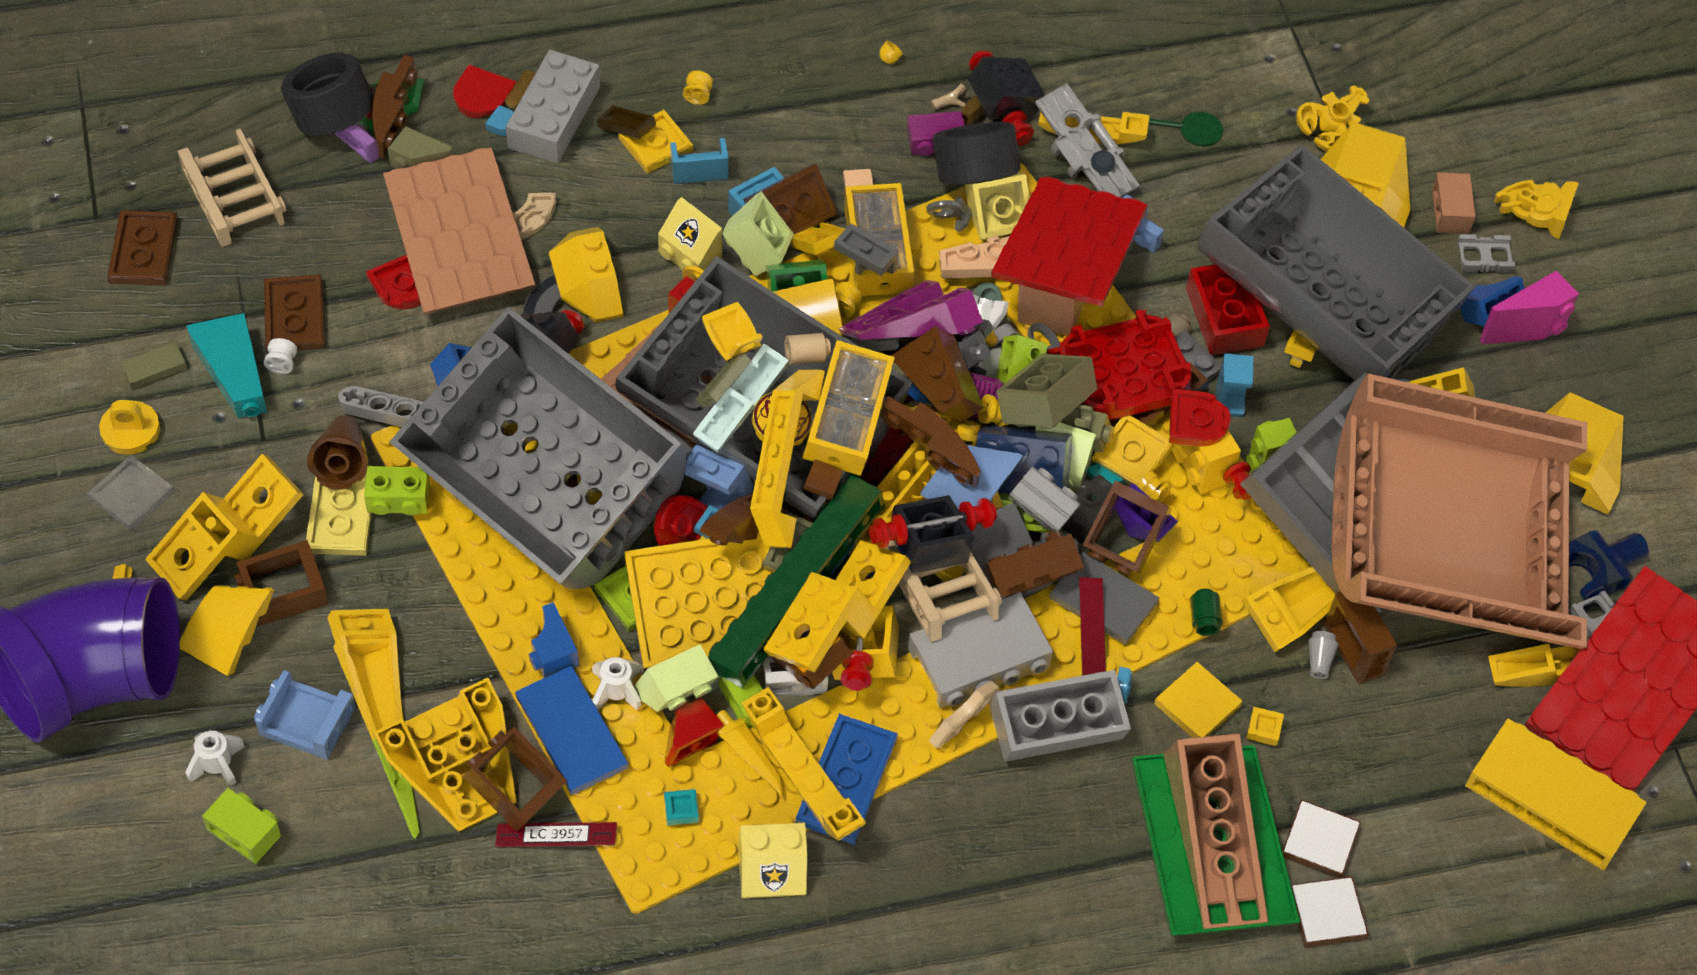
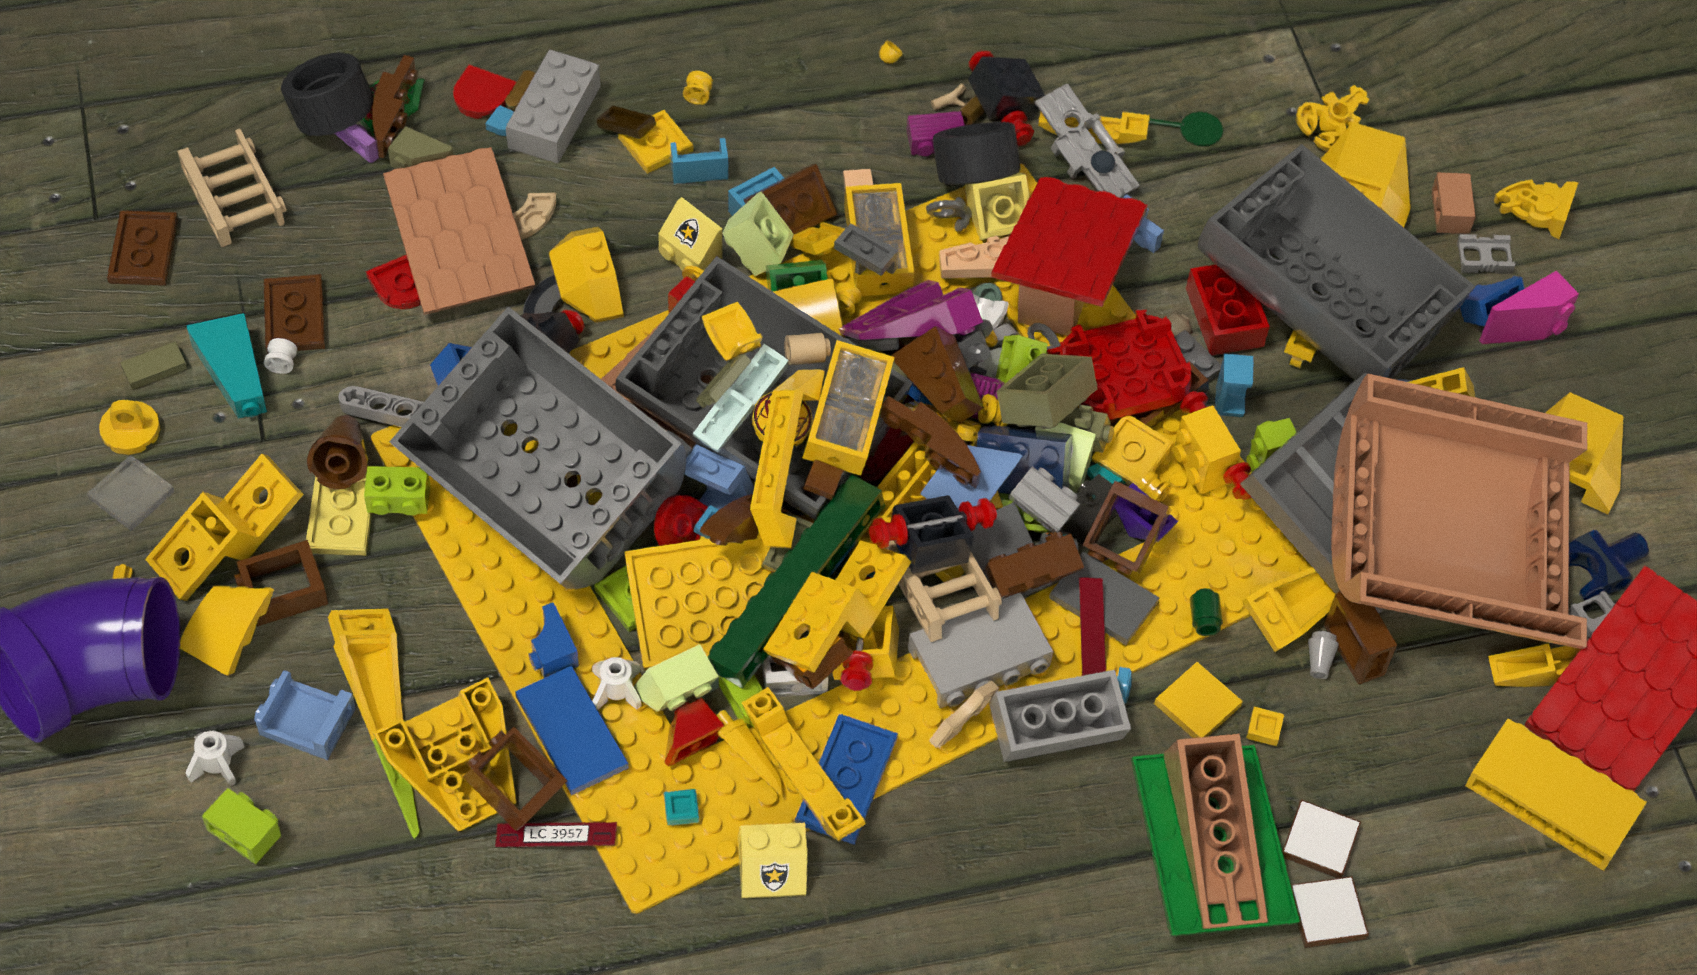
(1197, 418): red tile -> none

